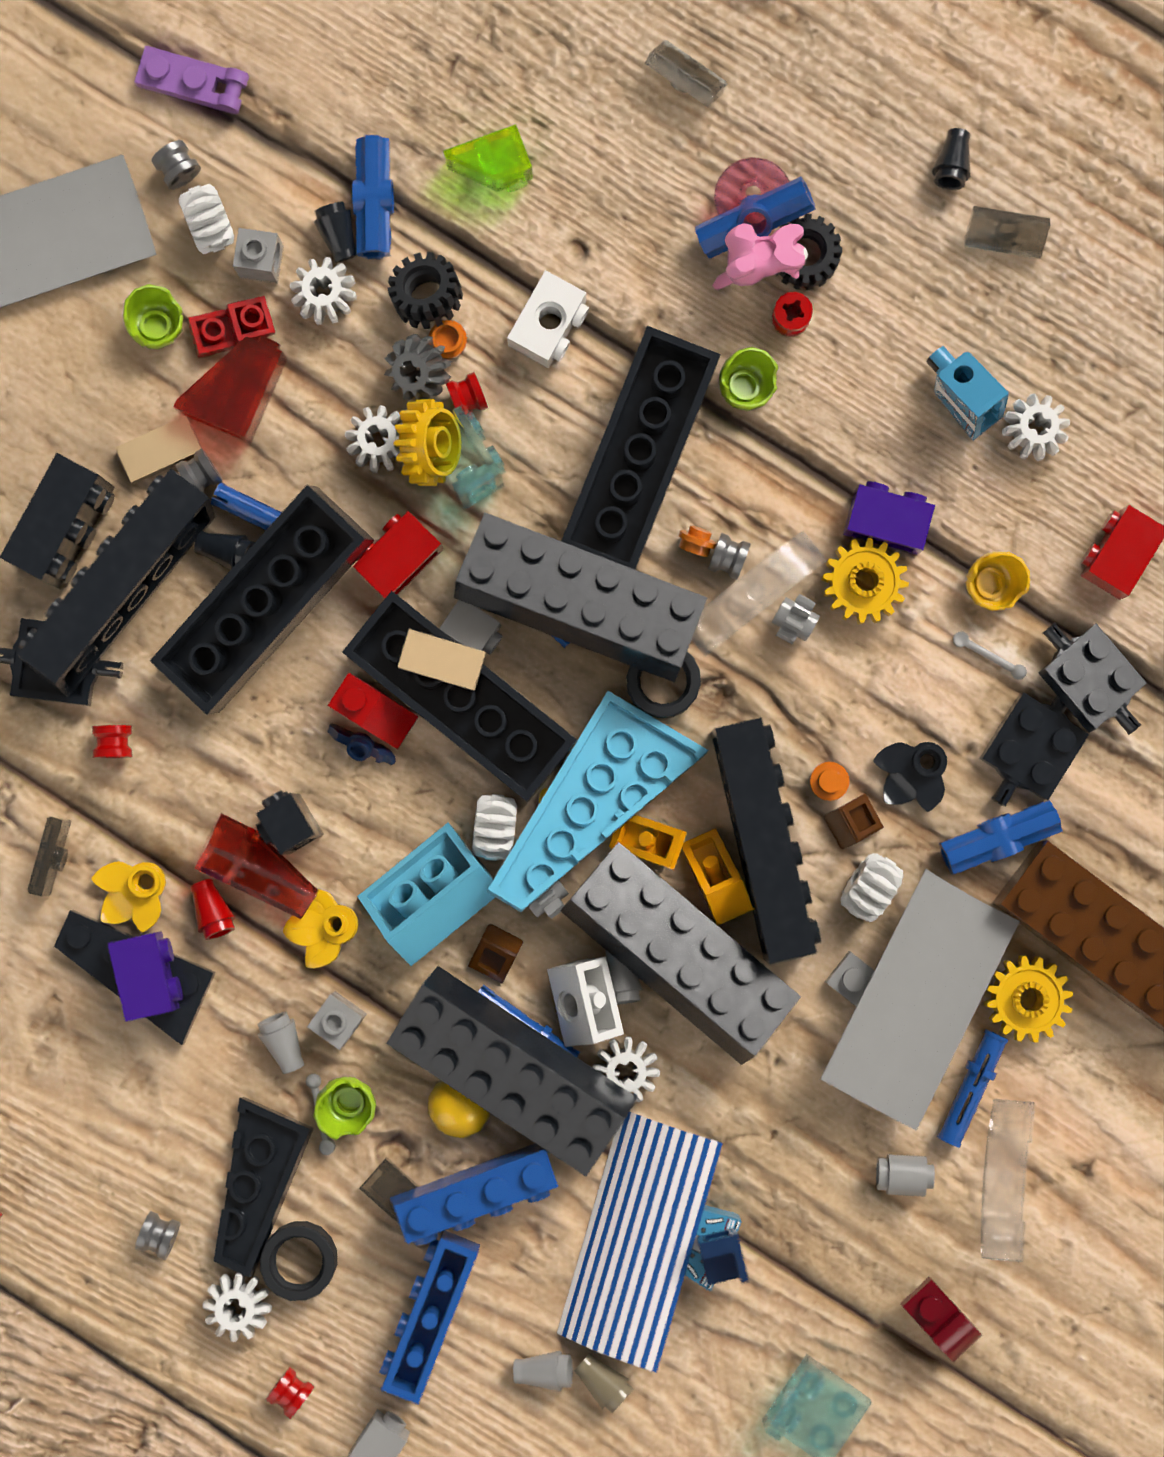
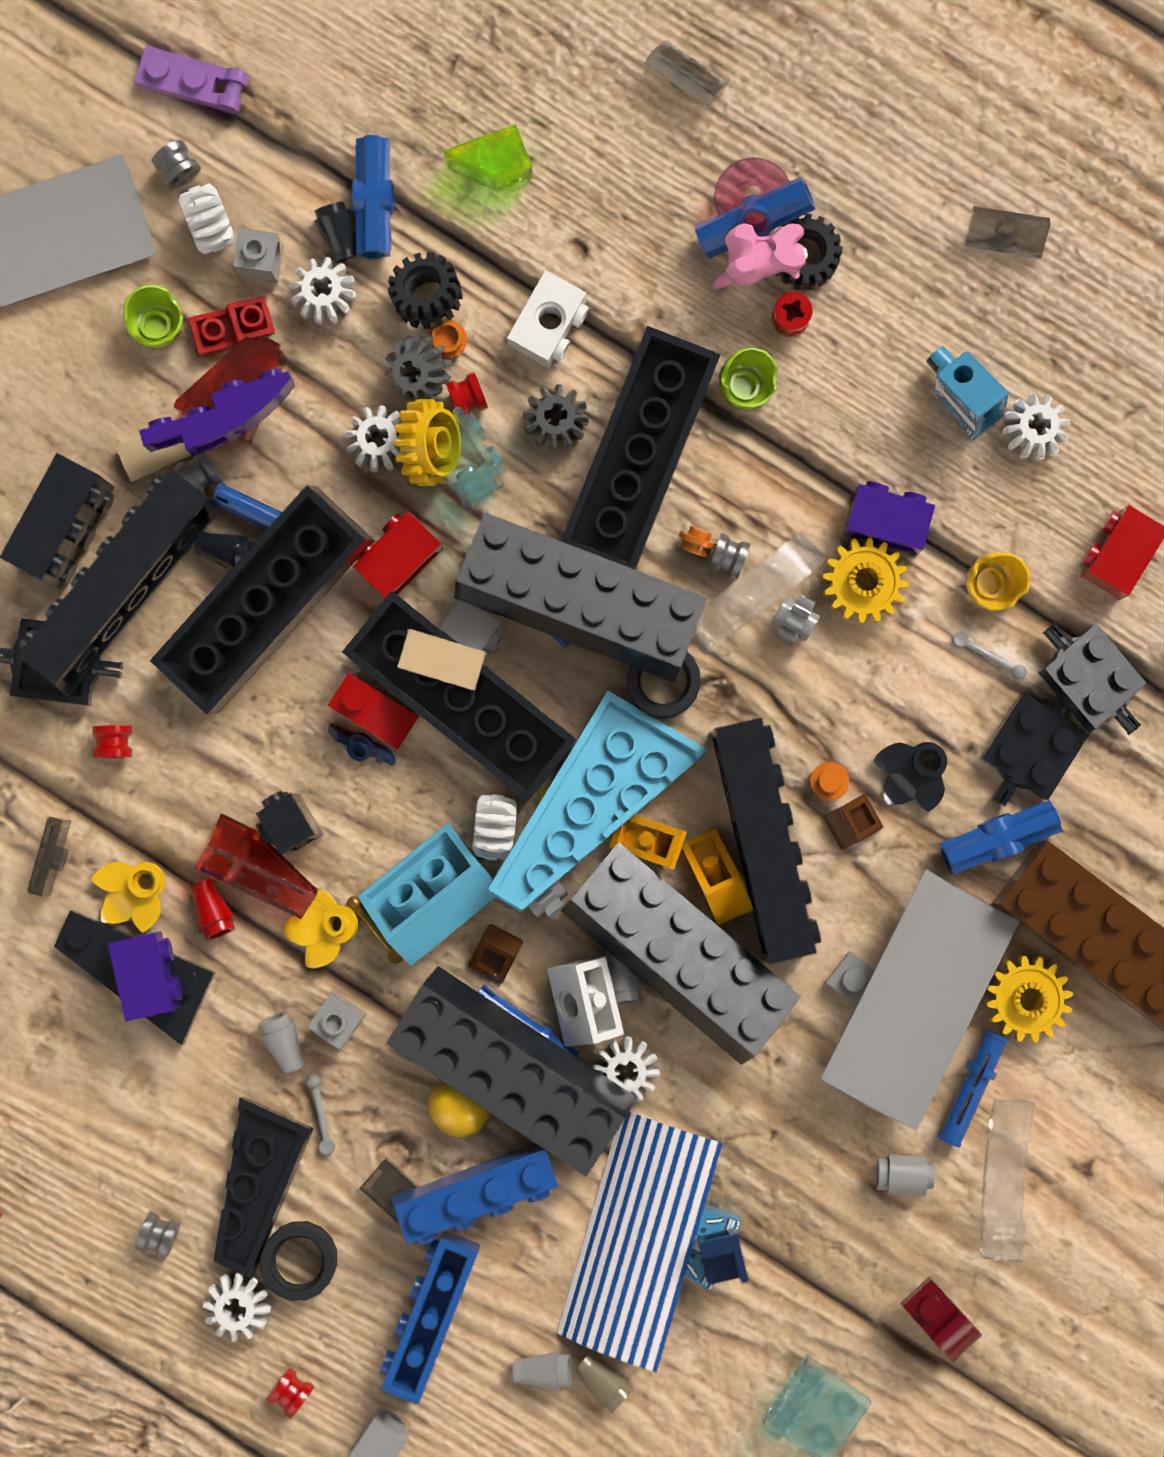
(236, 411): none -> dark purple slope
(344, 1107): lime hair -> none
(355, 904): none -> pearl gold hinge
(566, 426): none -> dark grey gear
(872, 887): white gear -> none
(953, 162): black cone -> none

